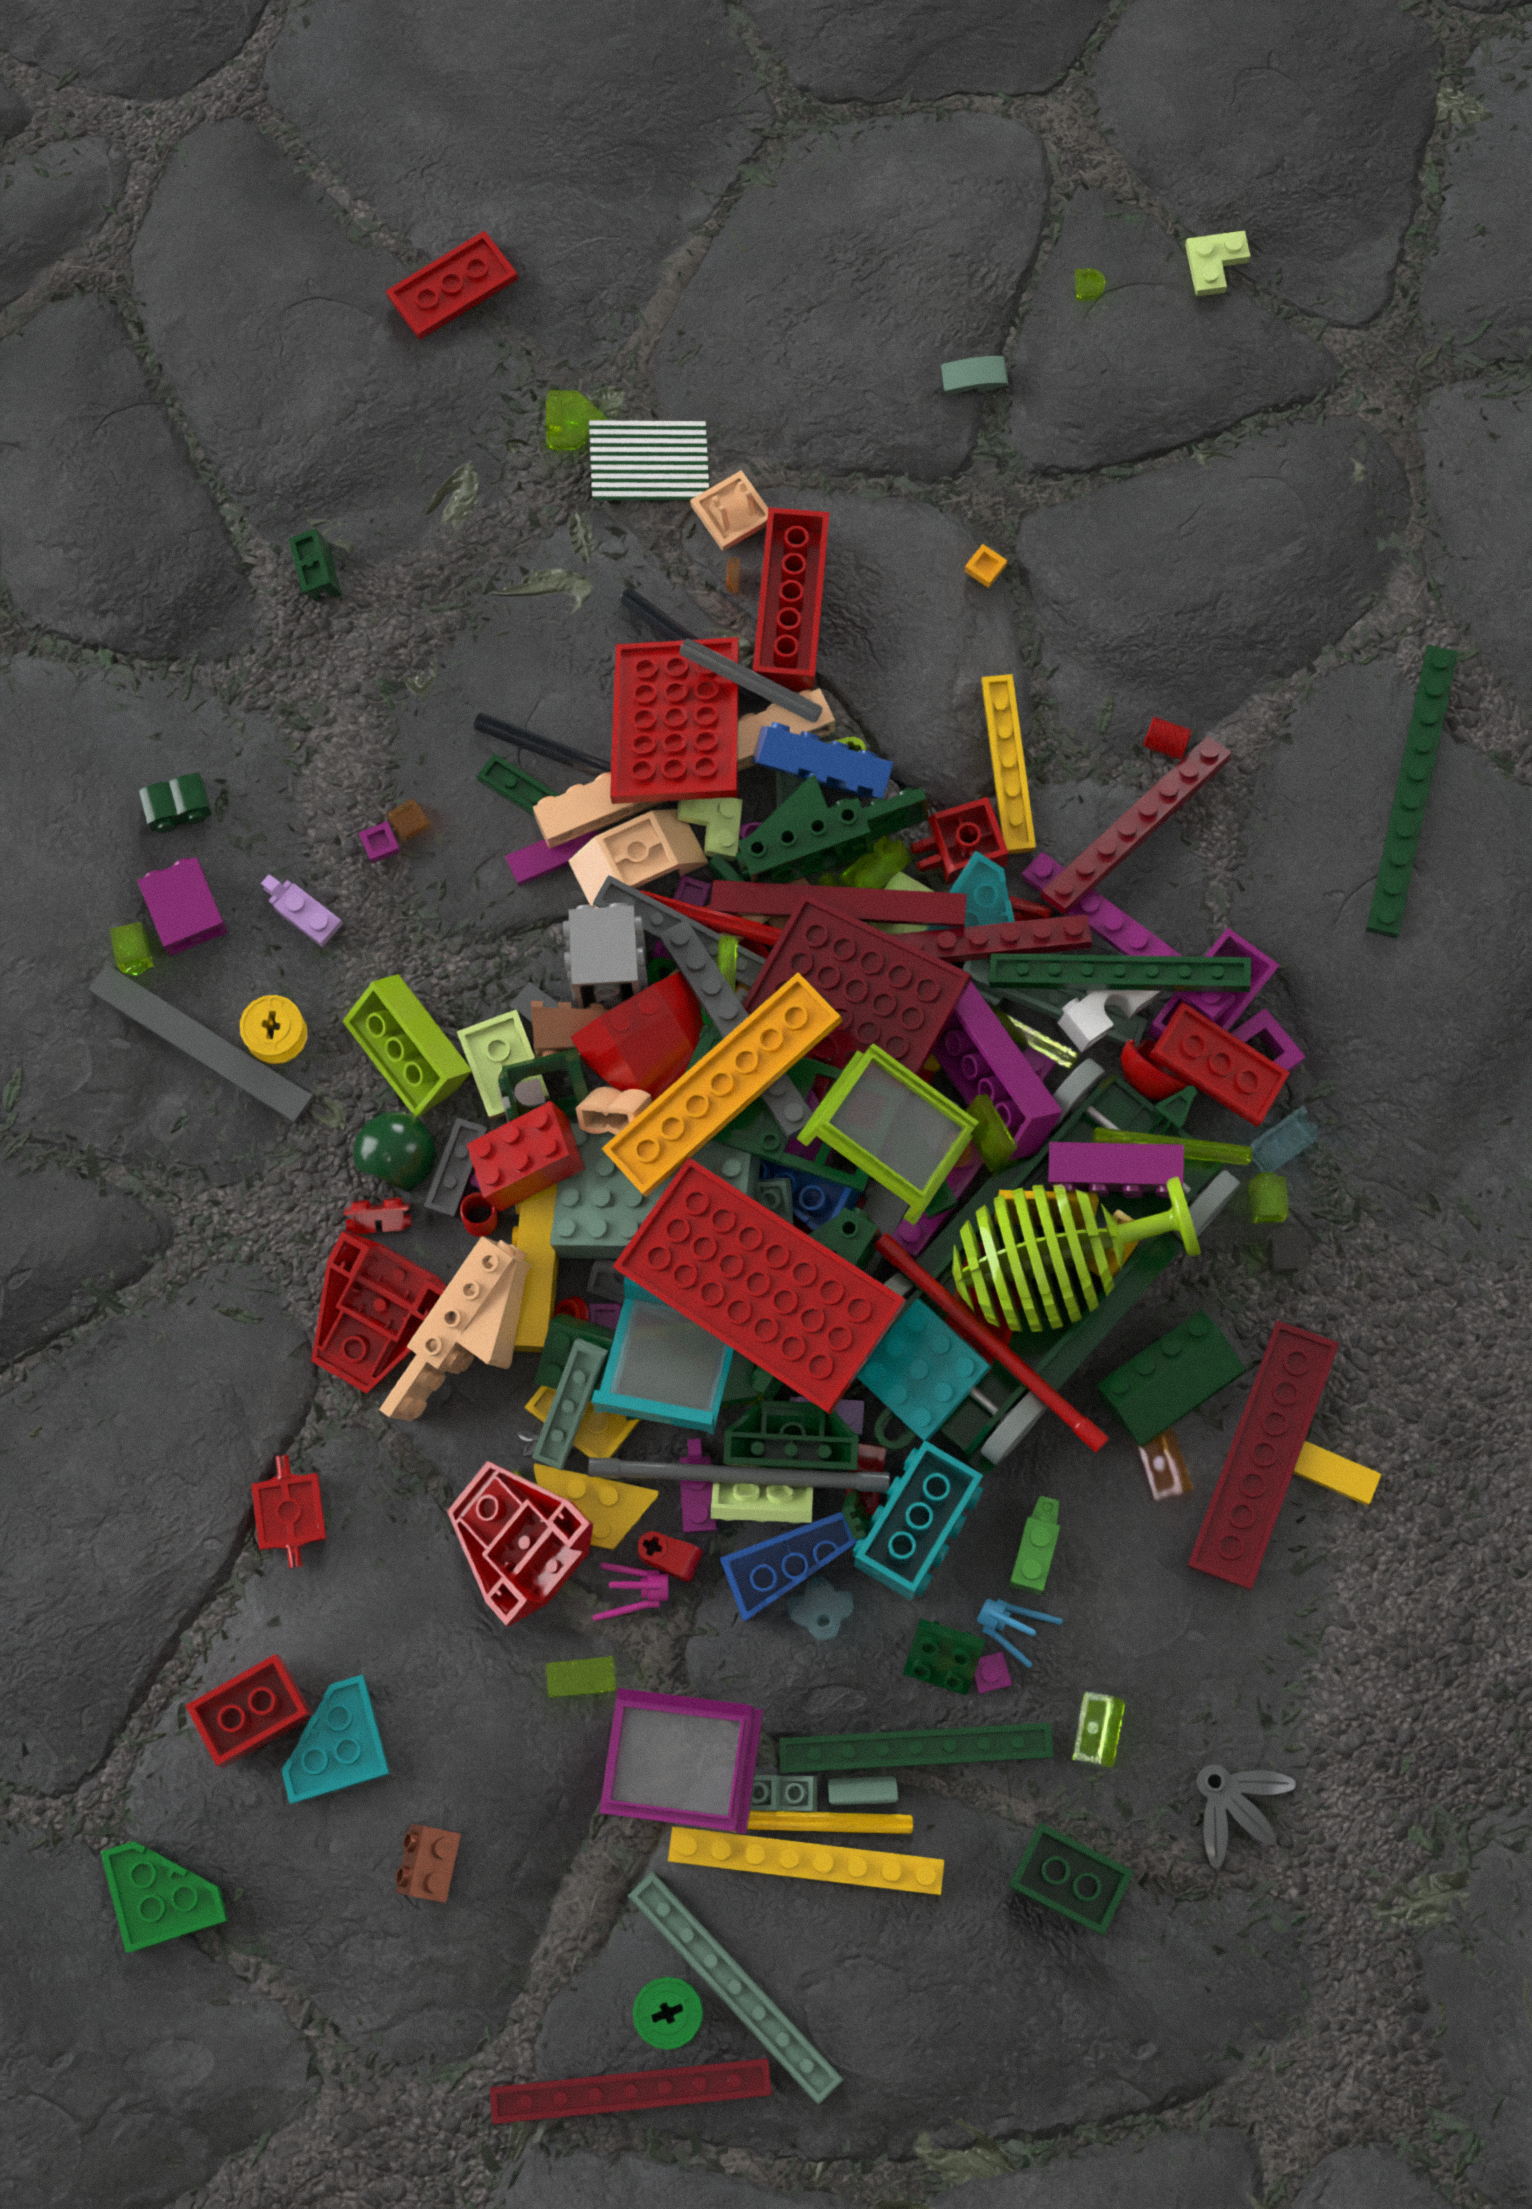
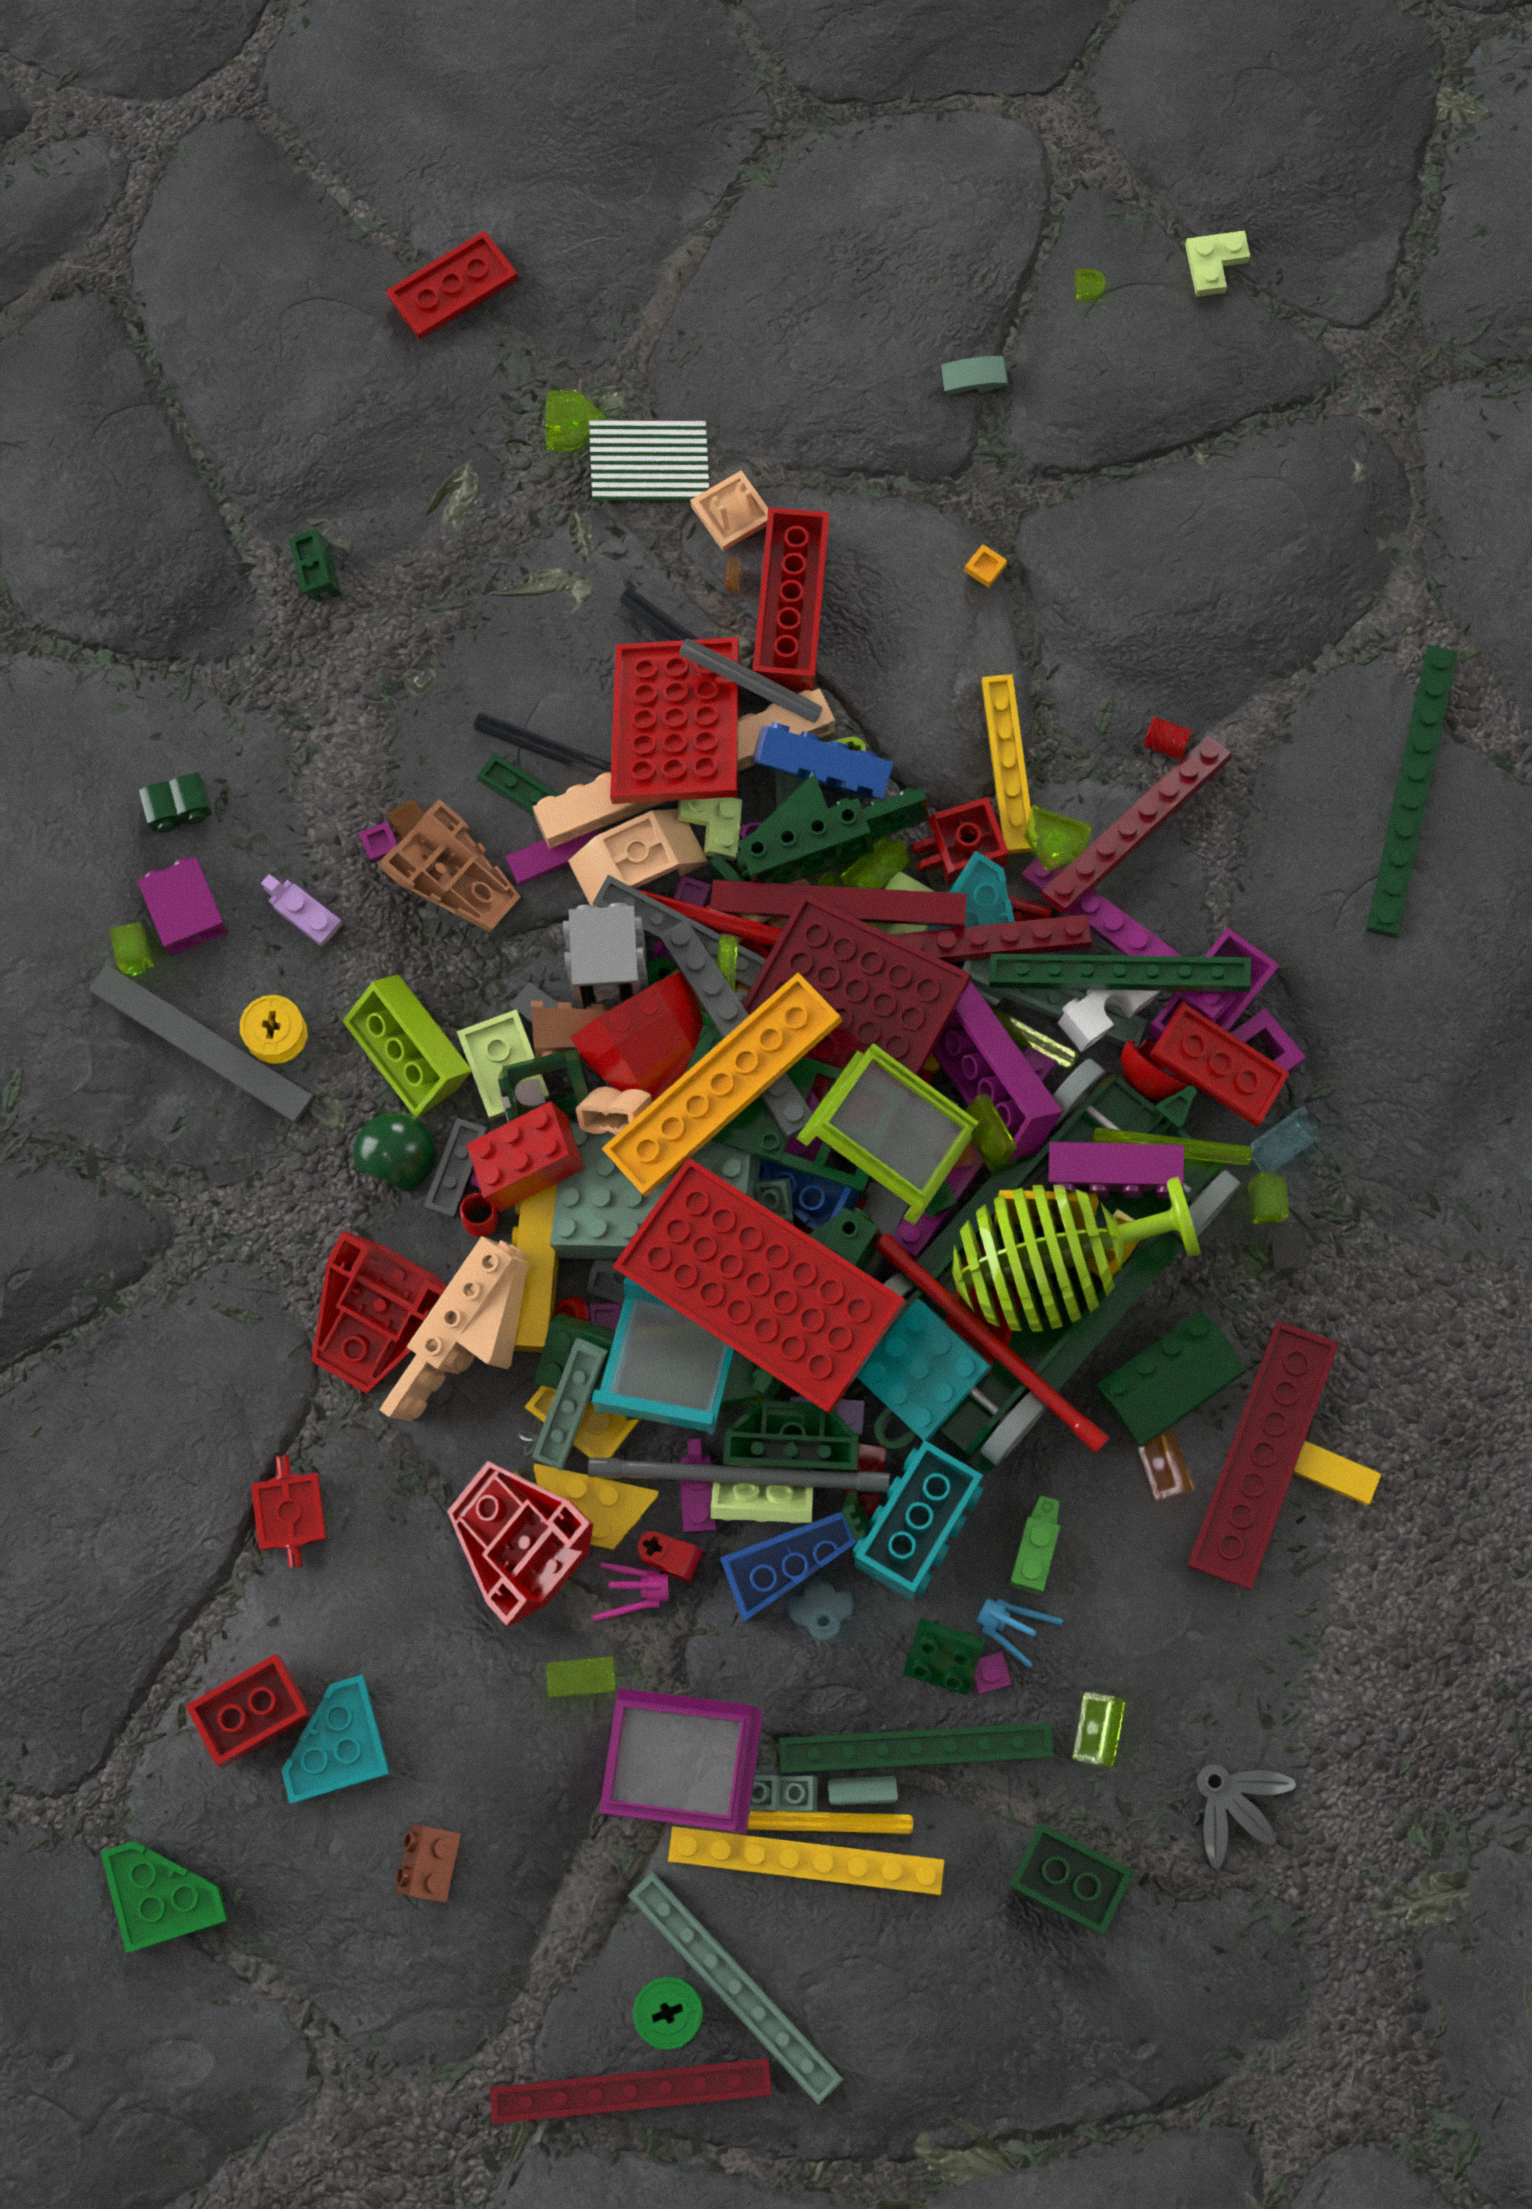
(365, 1215): red hinge -> none
(450, 869): none -> nougat wedge
(1055, 837): none -> clear neon green plate

